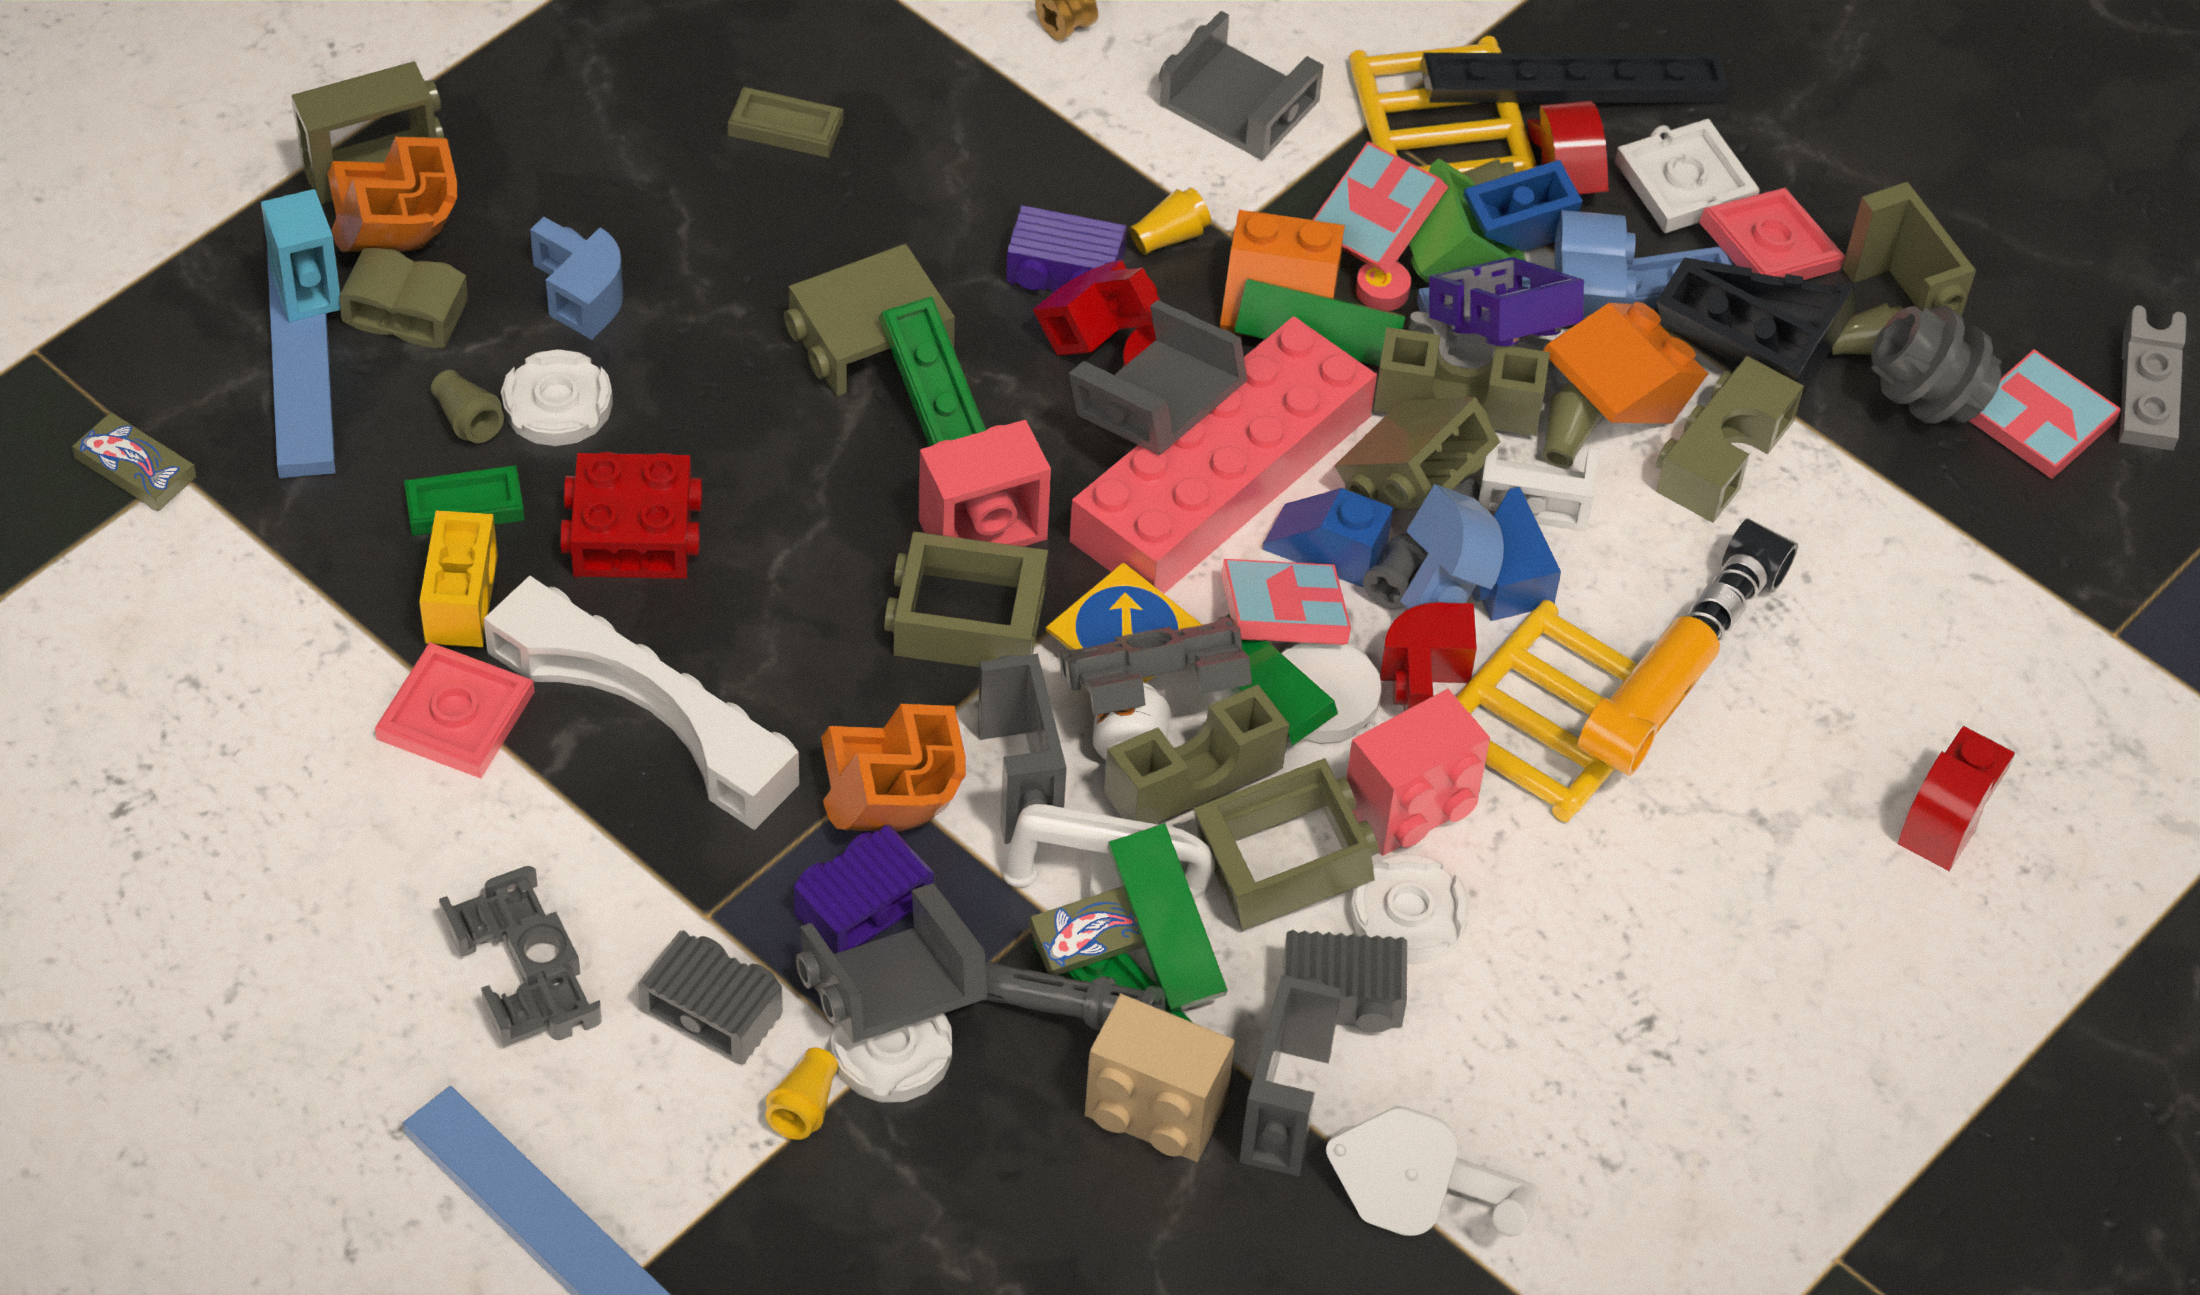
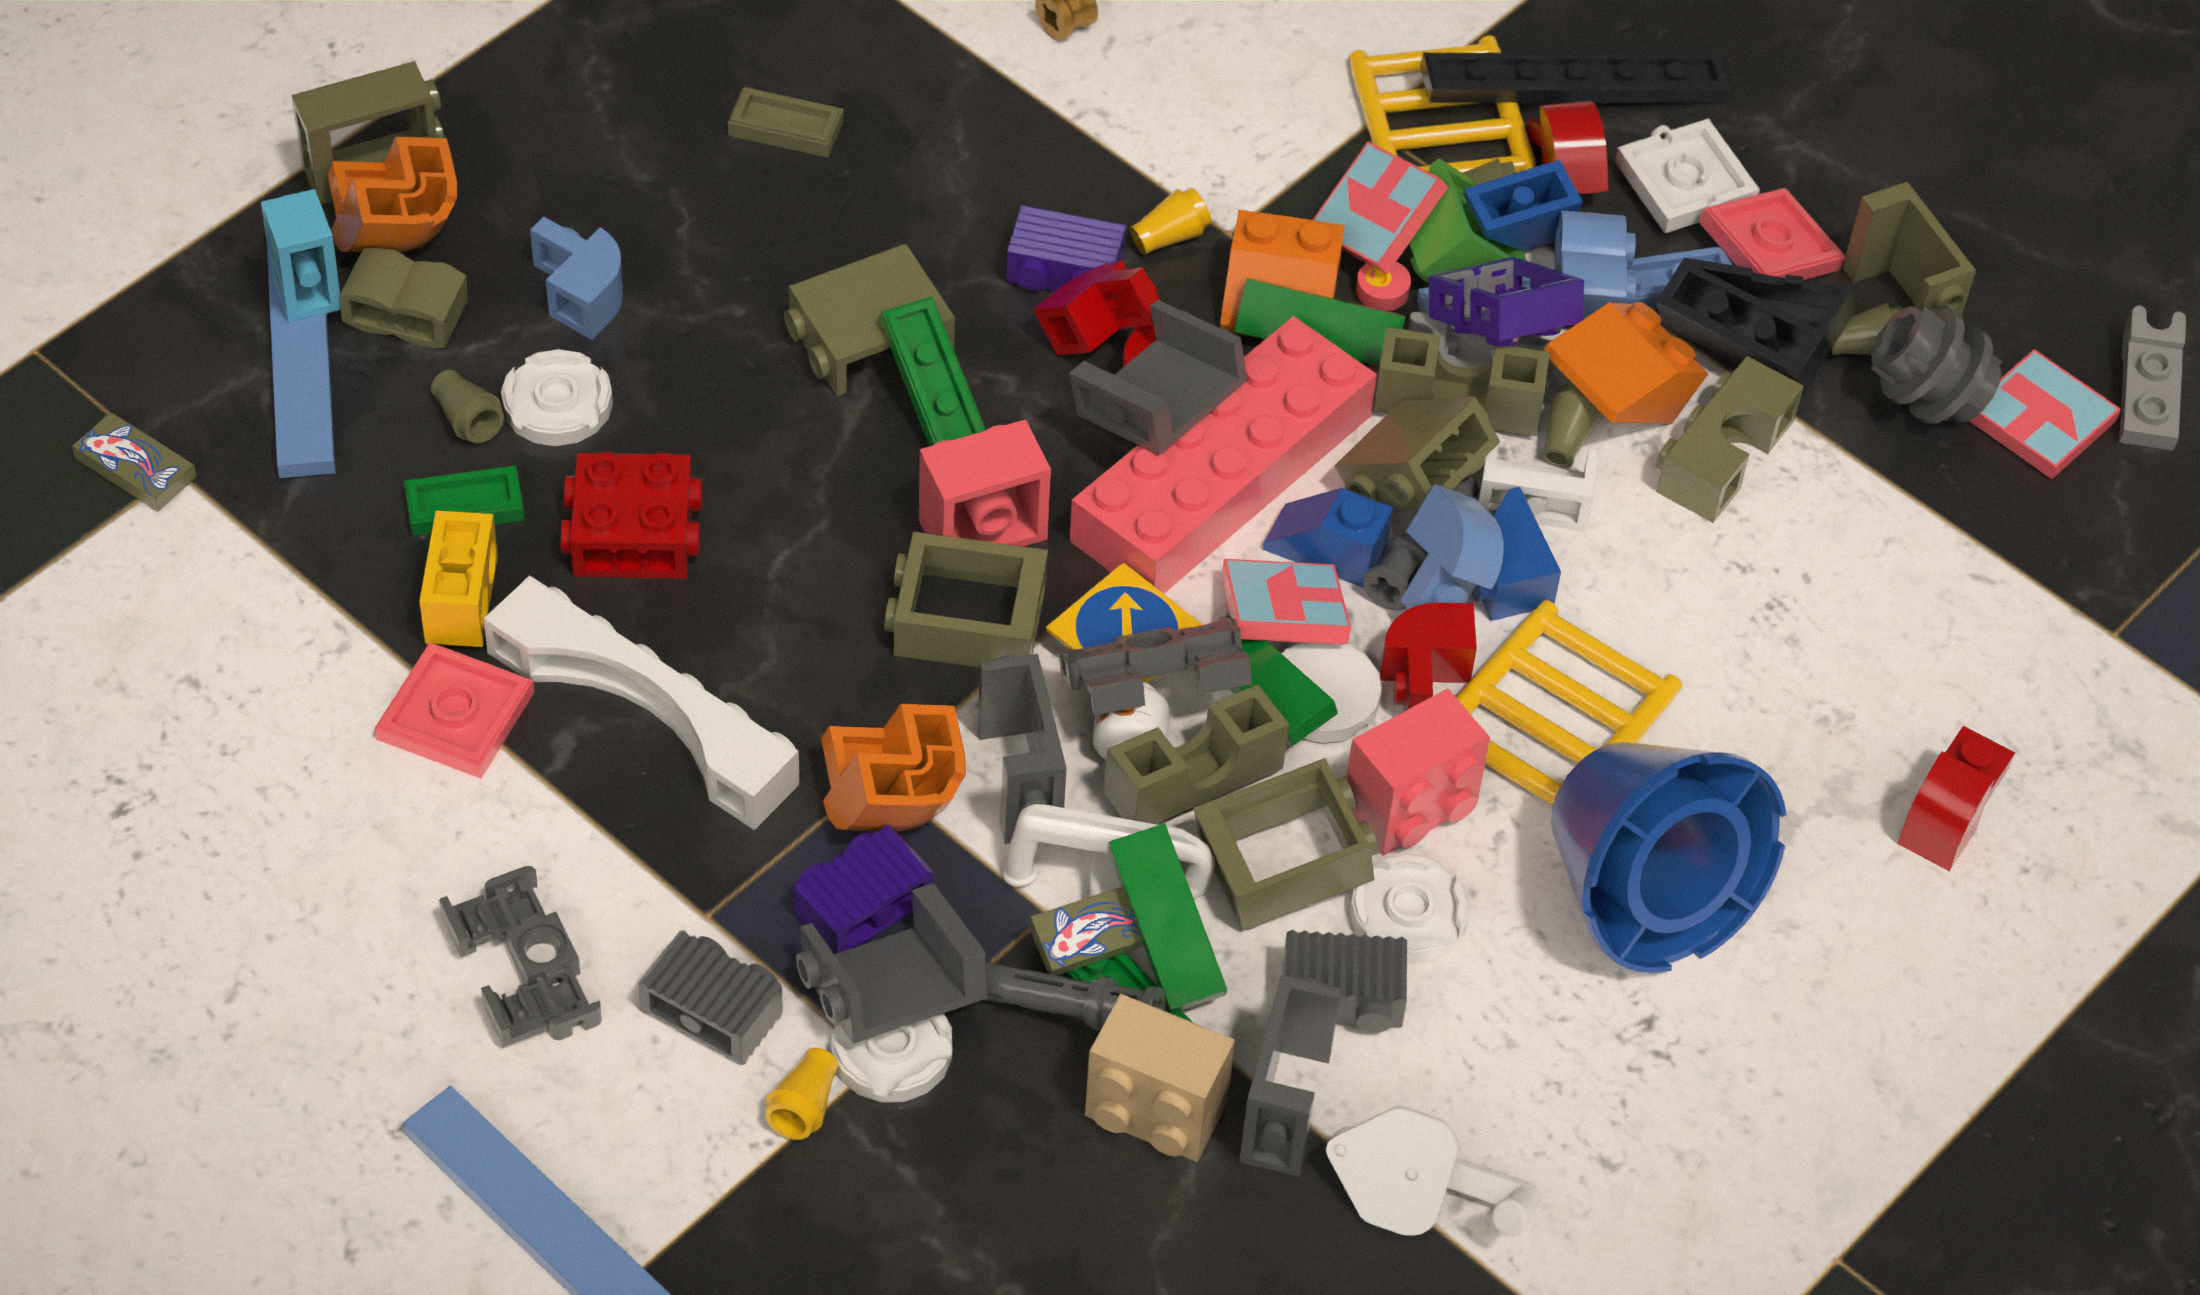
(1236, 93): dark grey panel -> none
(1626, 725): light orange piece -> none
(1667, 848): none -> blue cone

